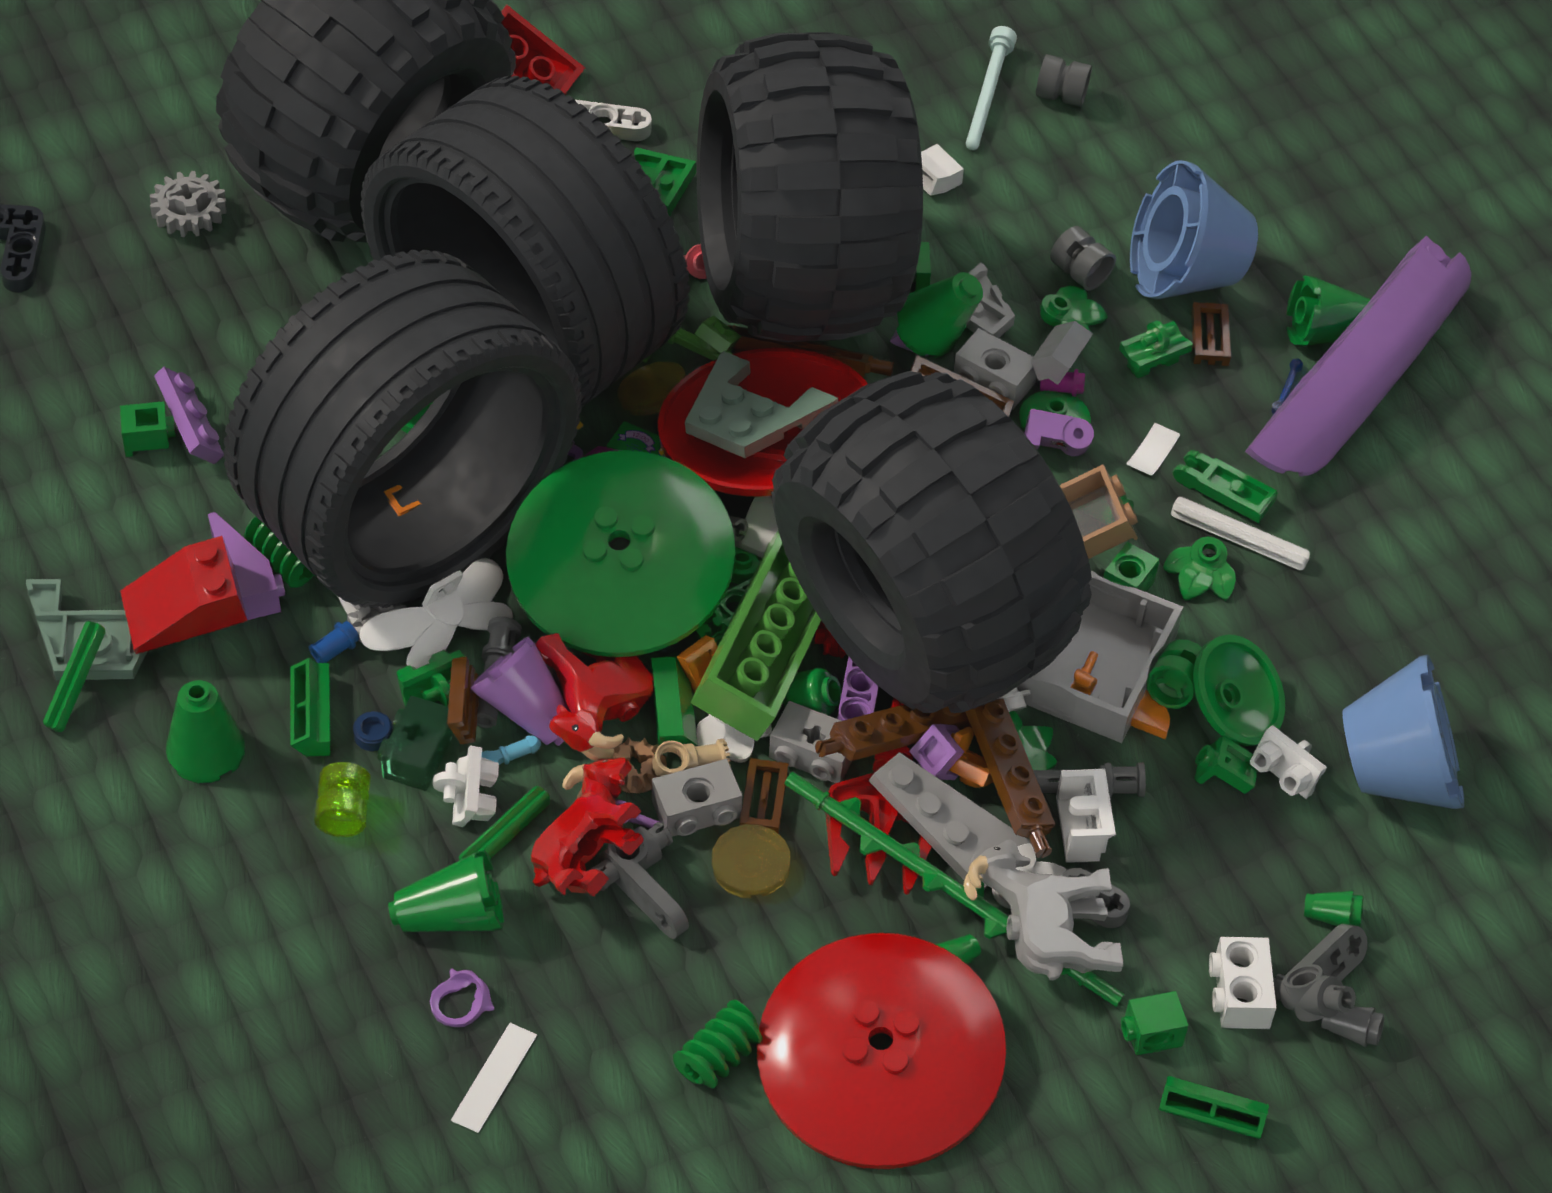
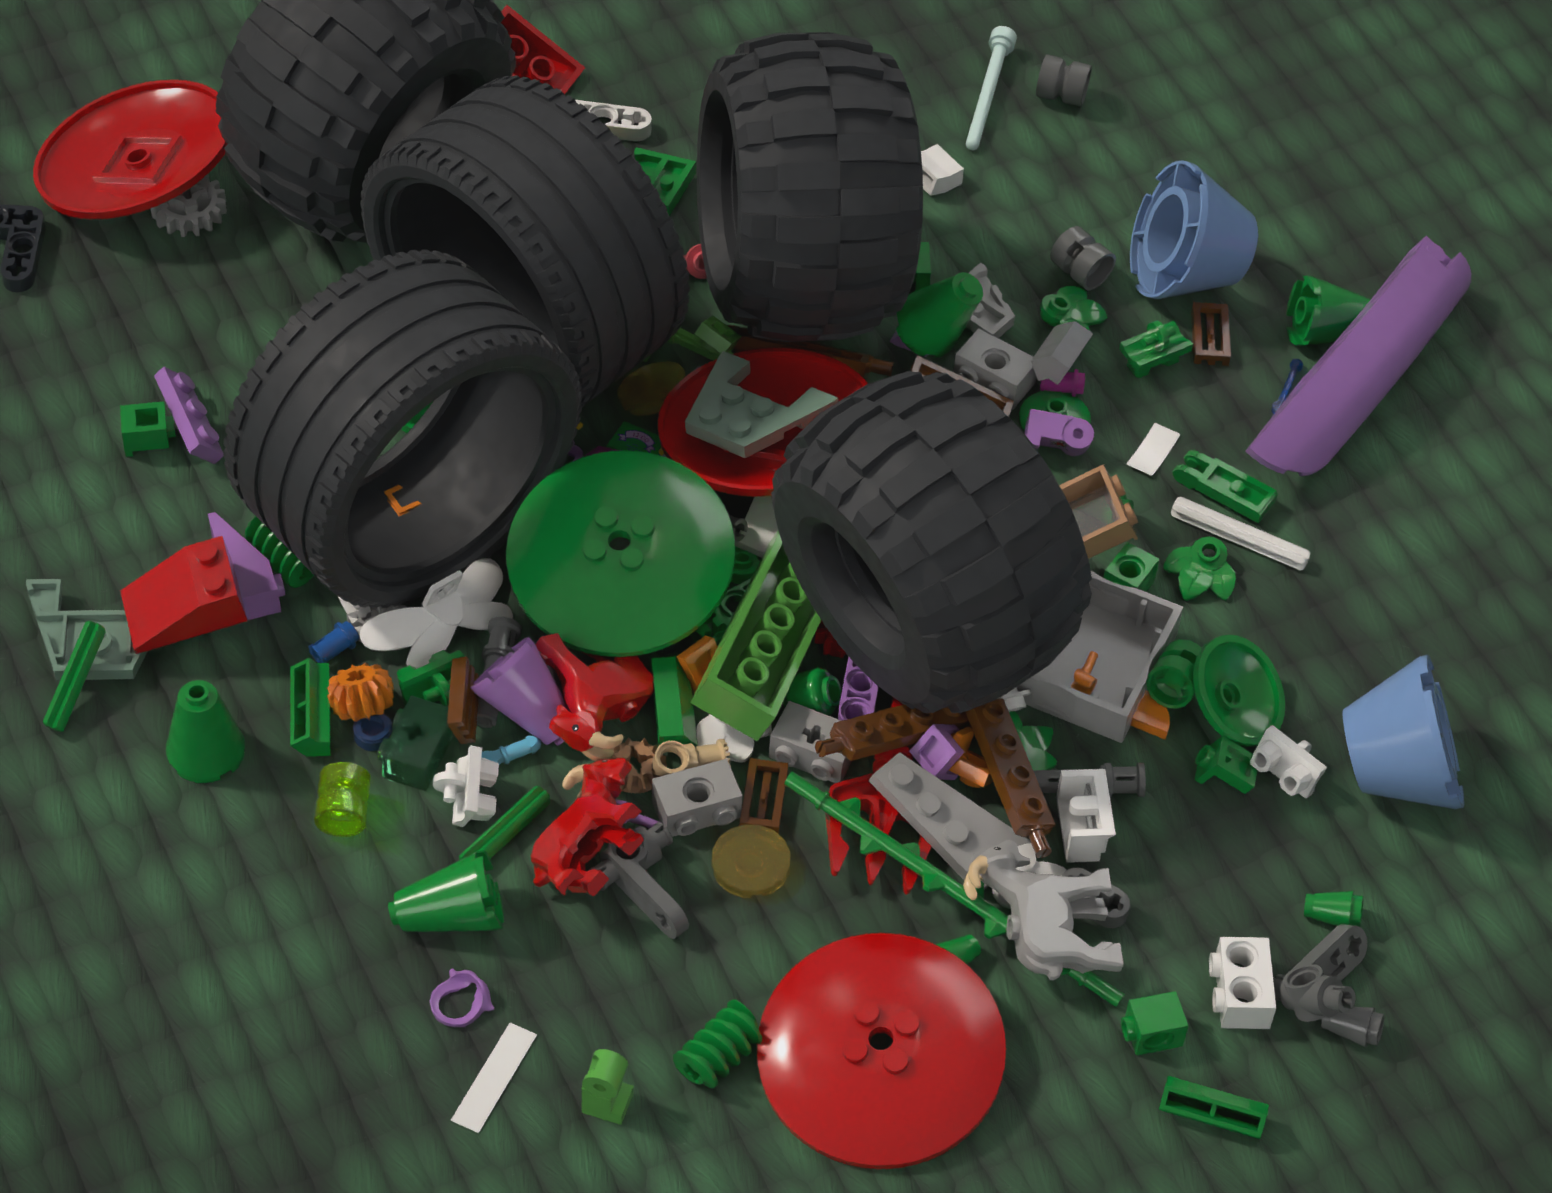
(130, 150): none -> red dish
(360, 692): none -> orange gear
(603, 1087): none -> bright green leg

